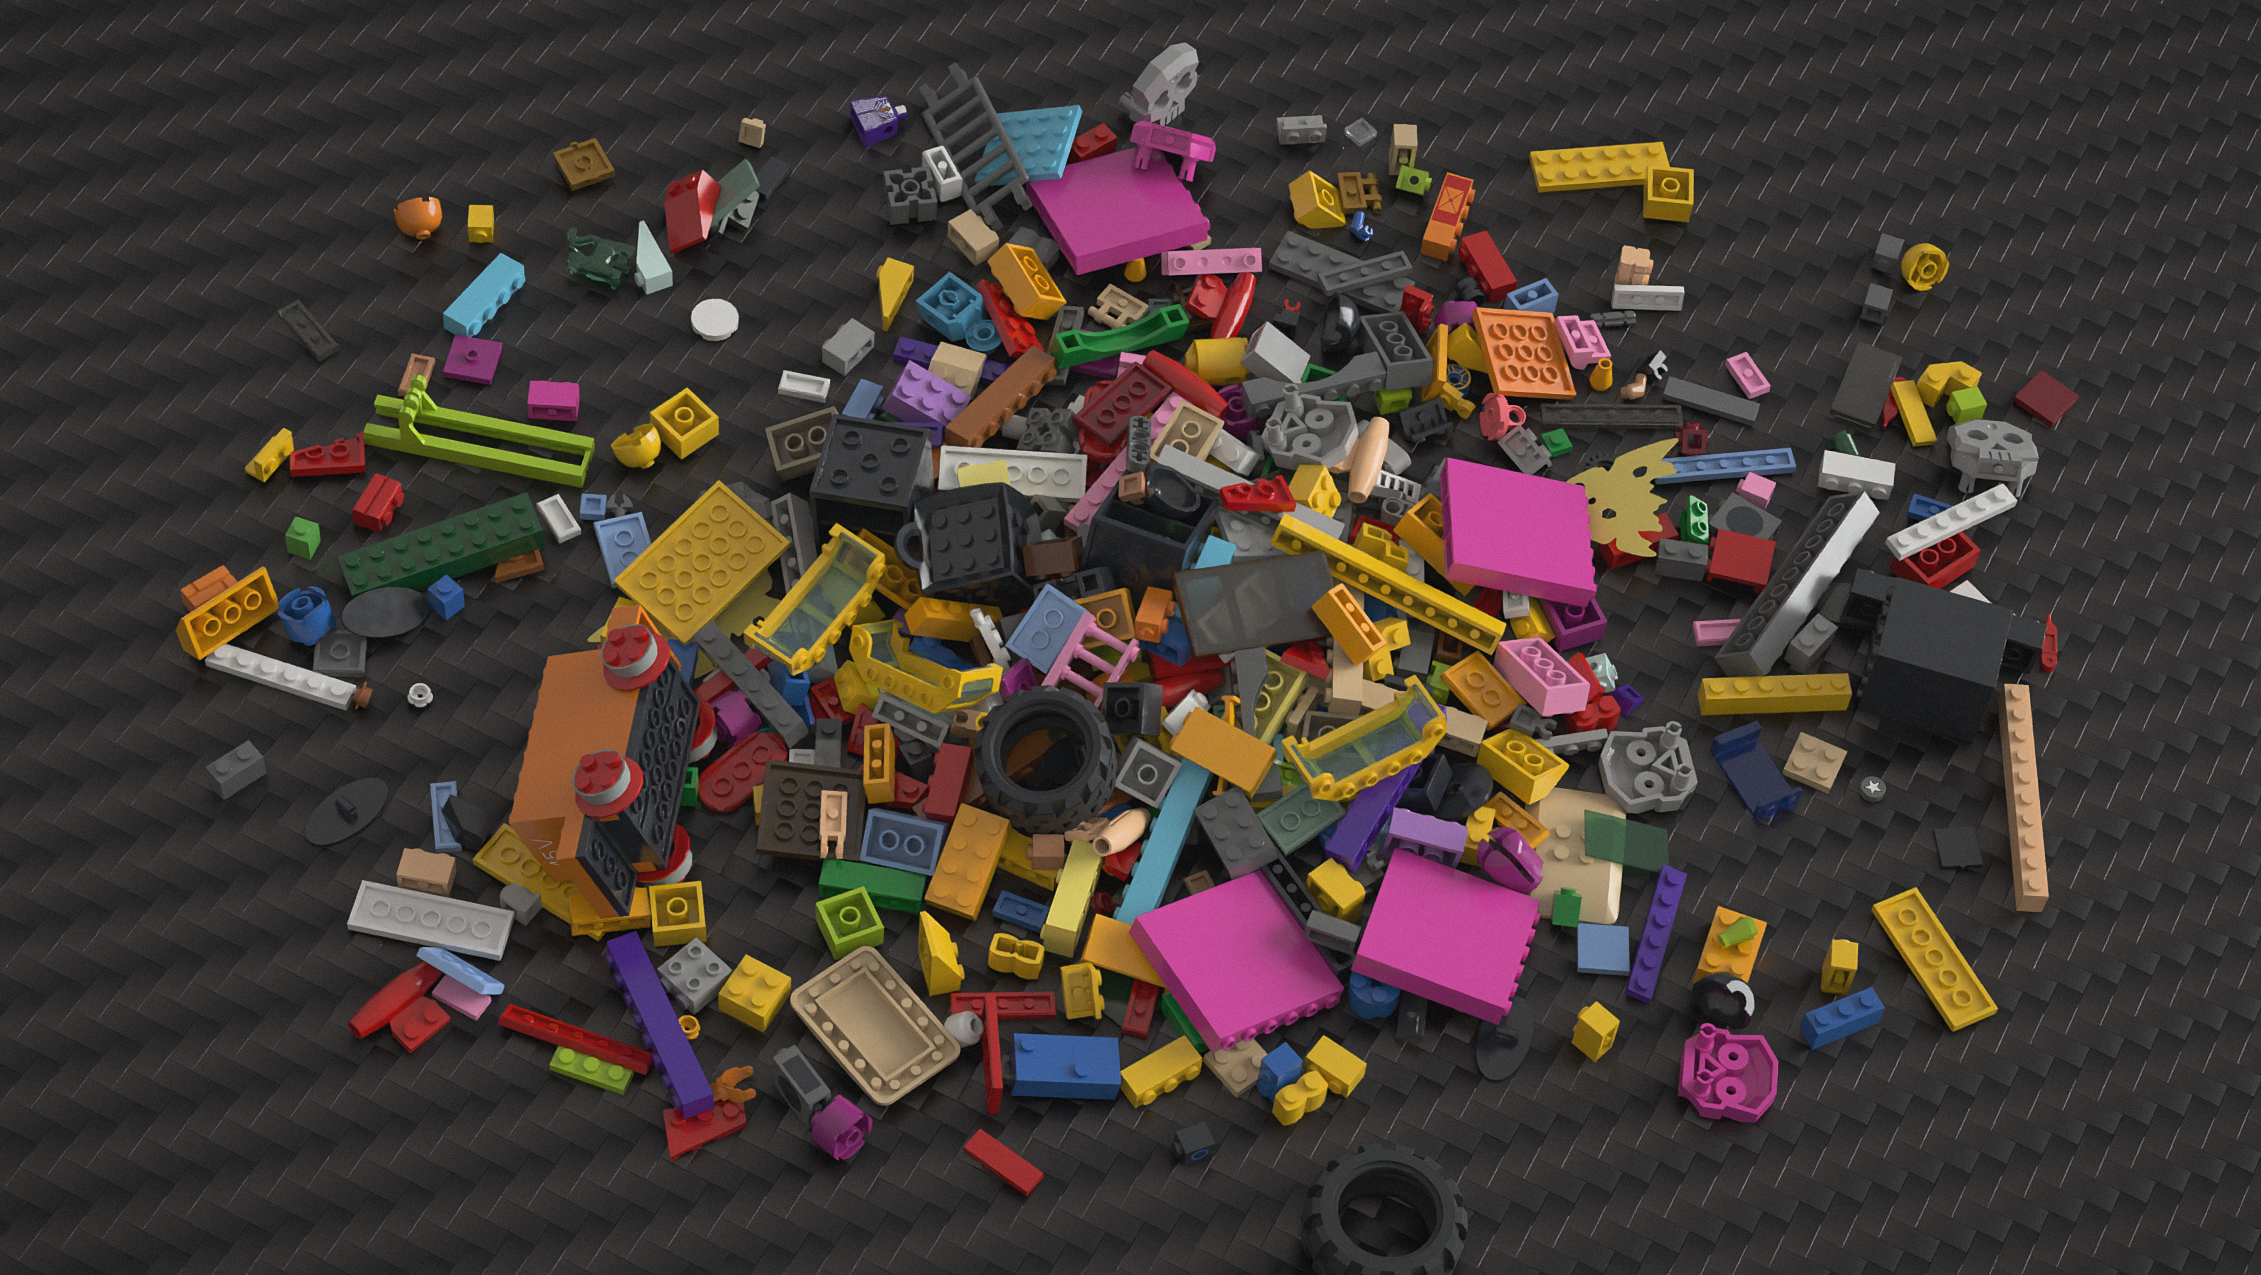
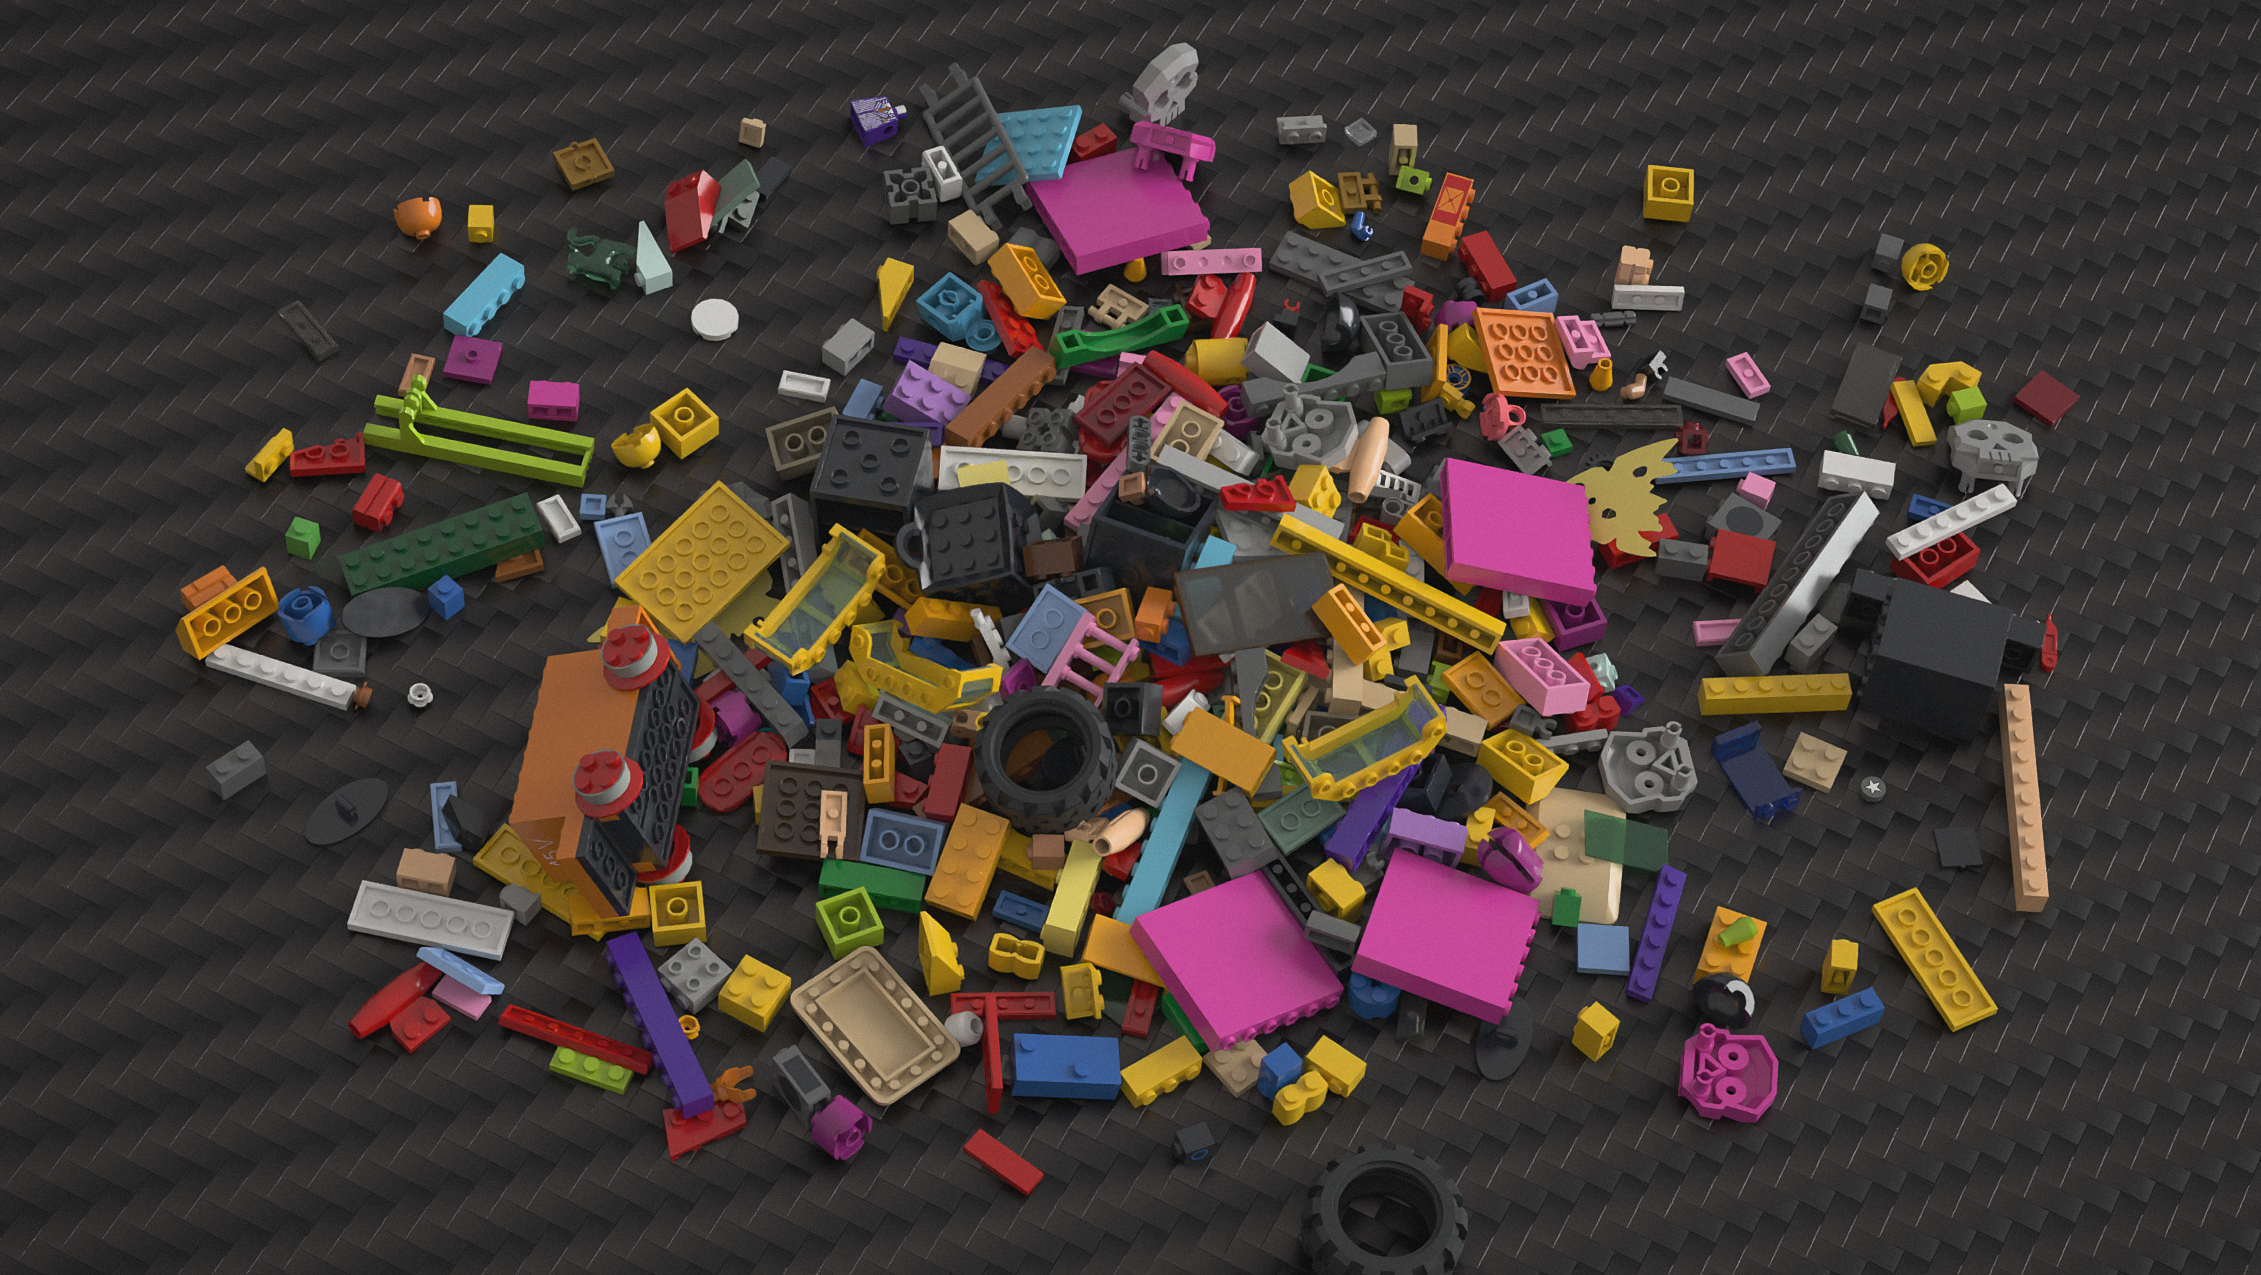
(1595, 166): yellow plate -> none
(1694, 522): green bracket -> none

